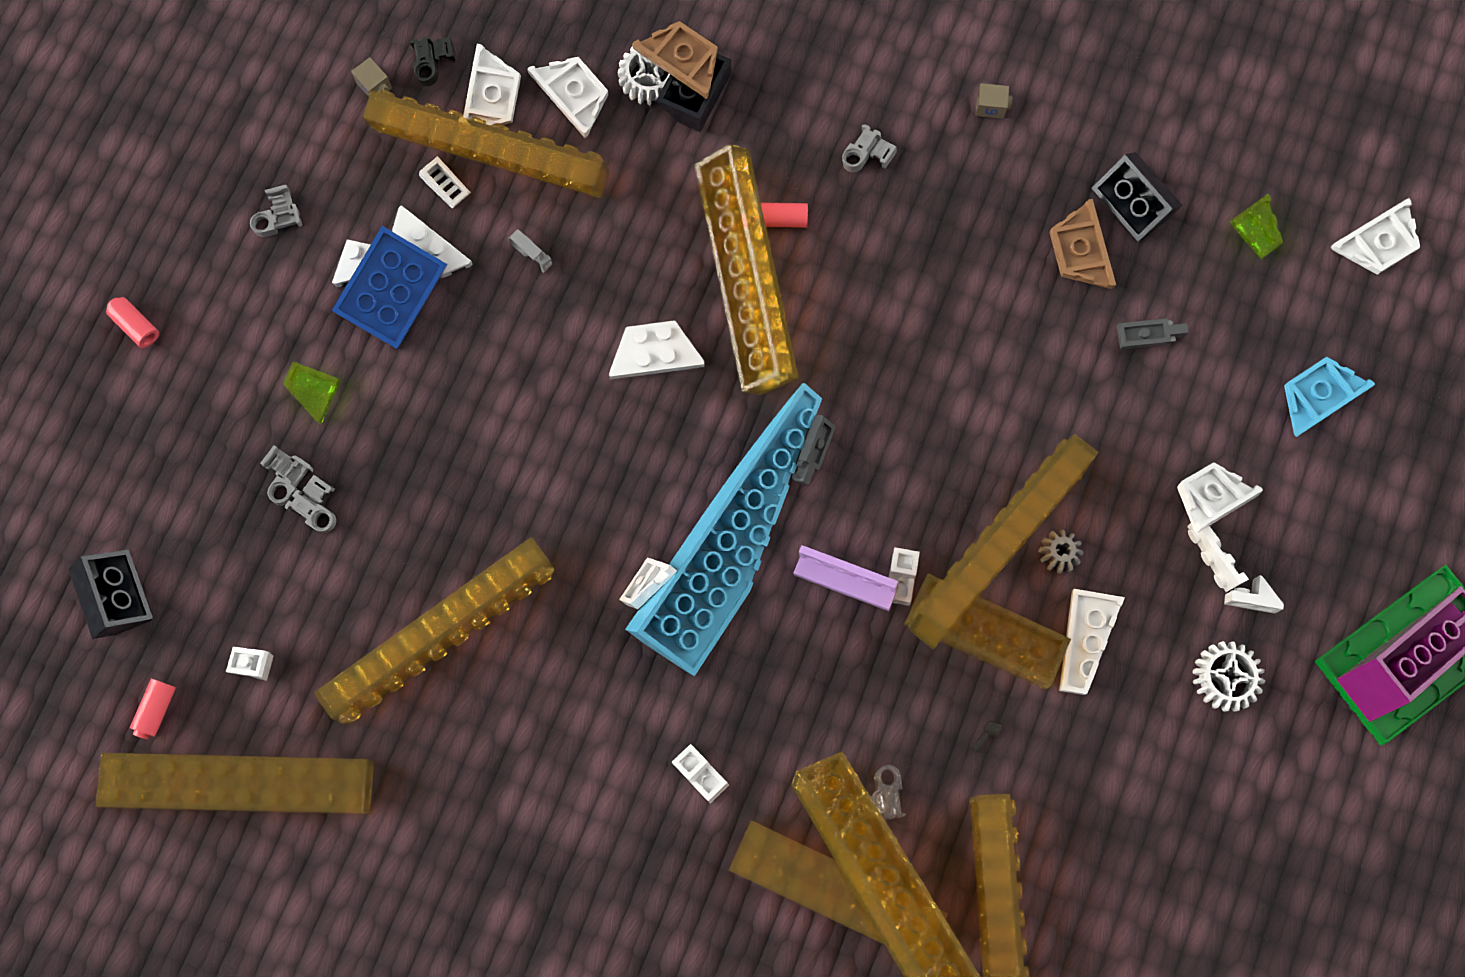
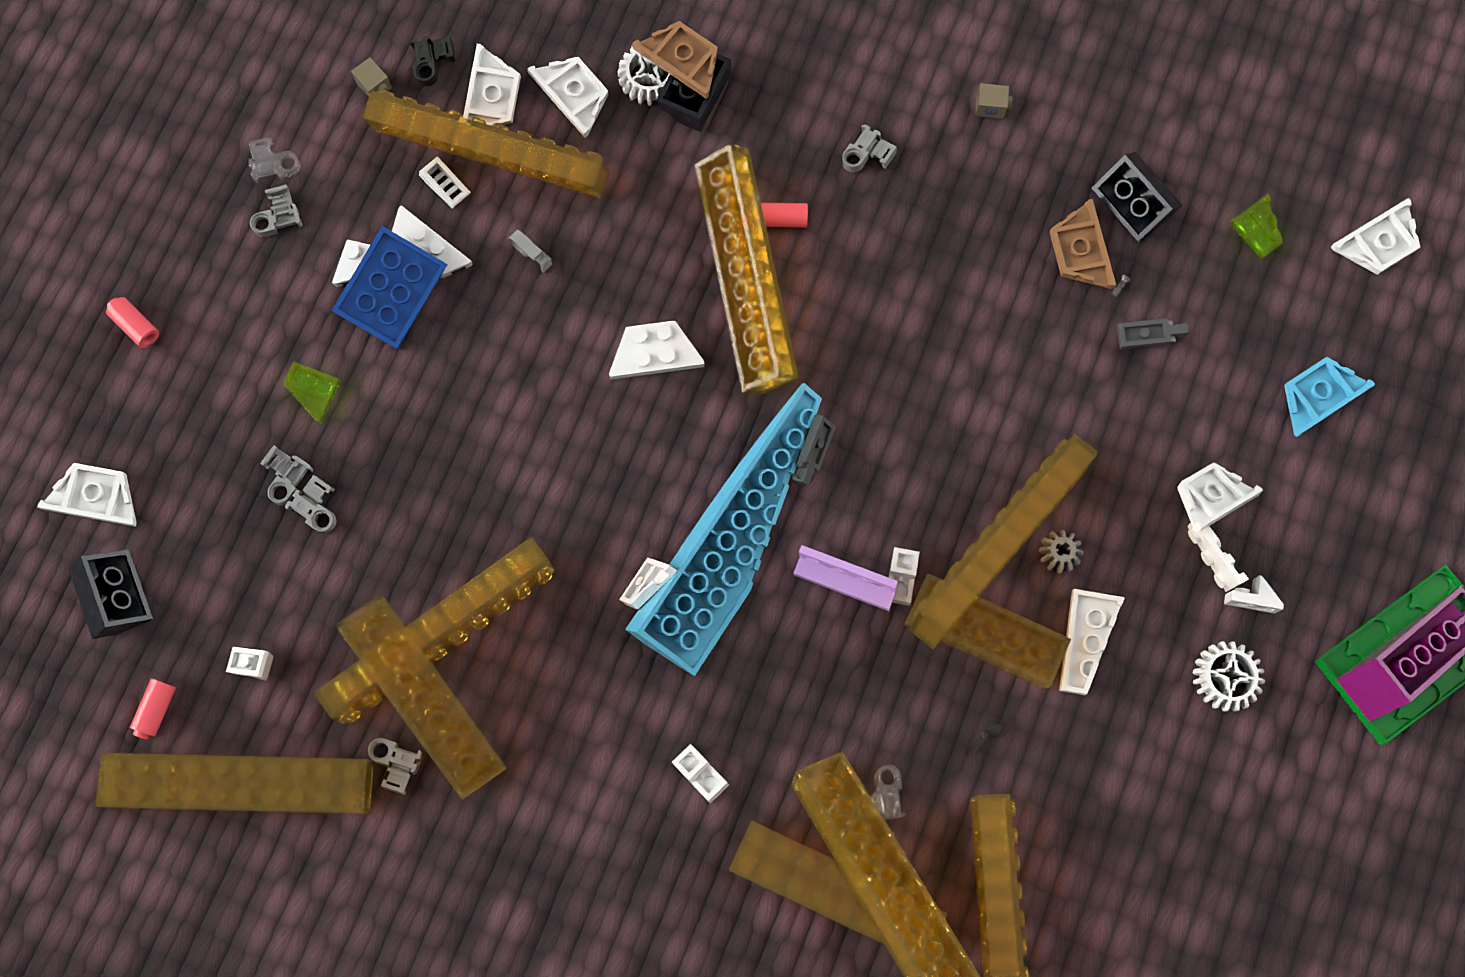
(92, 494): none -> white wing
(266, 159): none -> clear piece
(401, 762): none -> light grey piece
(421, 695): none -> clear yellow brick
(1121, 284): none -> clear piece

